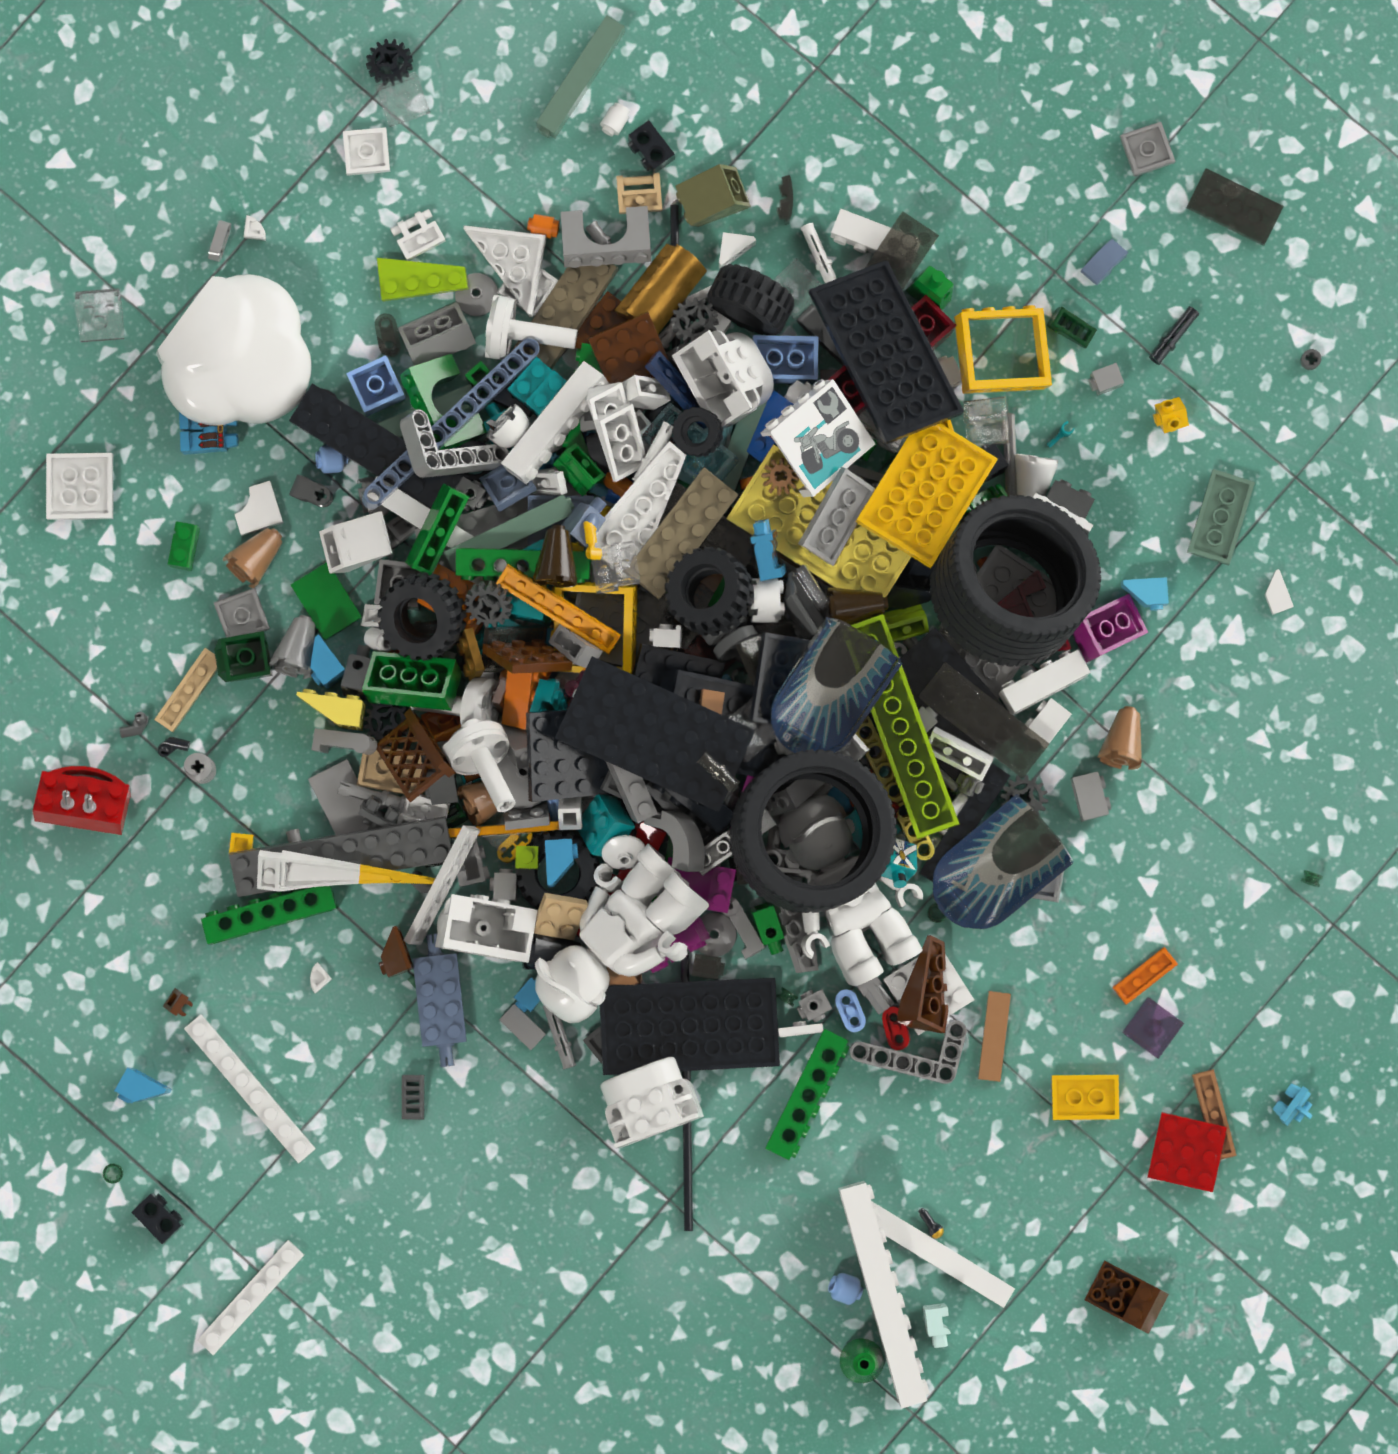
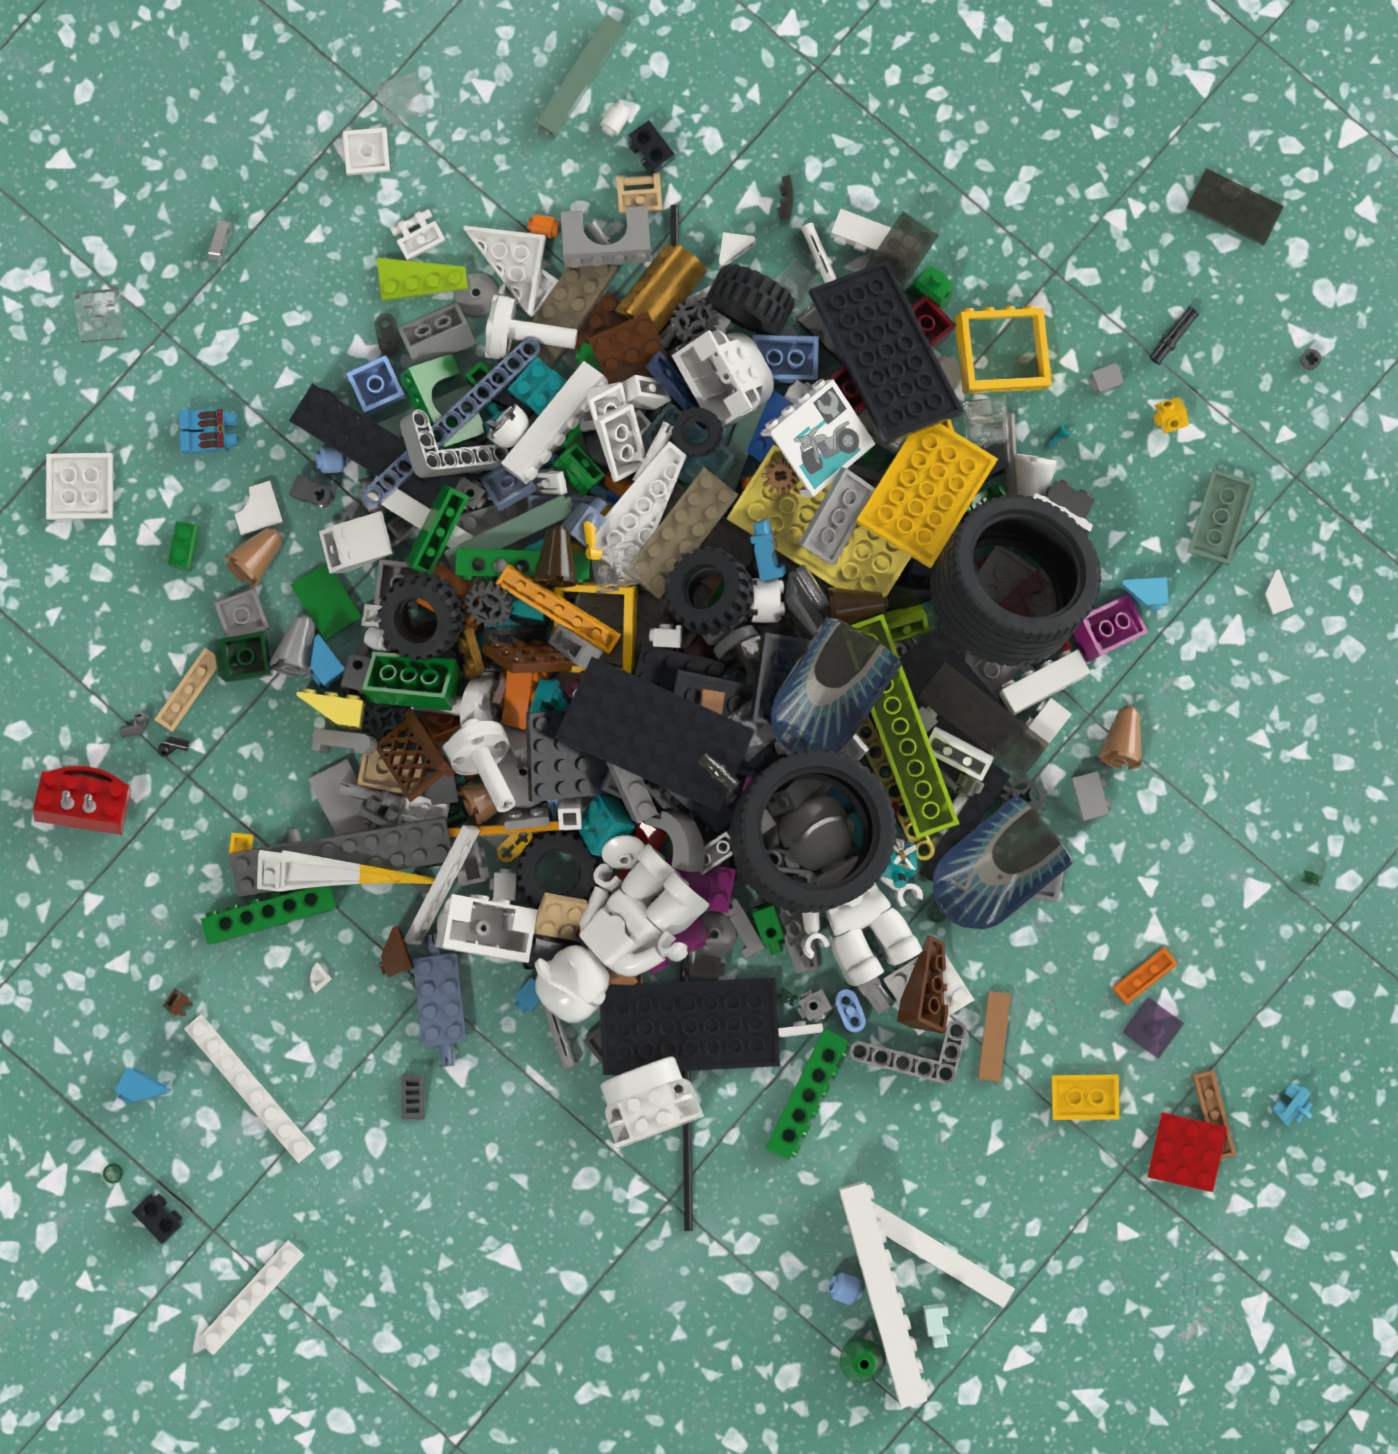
(193, 763): light grey piece -> none
(236, 353): white plant -> none
(254, 229): white tile -> none
(396, 55): black gear -> none
(522, 1027): light grey tile -> none
(526, 857): lime plate -> none
(559, 859): dark azure slope -> none
(712, 195): olive slope -> none
(894, 1028): red plate -> none
(934, 1228): black piece -> none
(1067, 333): dark green slope -> none
(1104, 261): sand blue slope -> none
(1126, 1297): reddish brown slope -> none
(1147, 149): light grey plate -> none

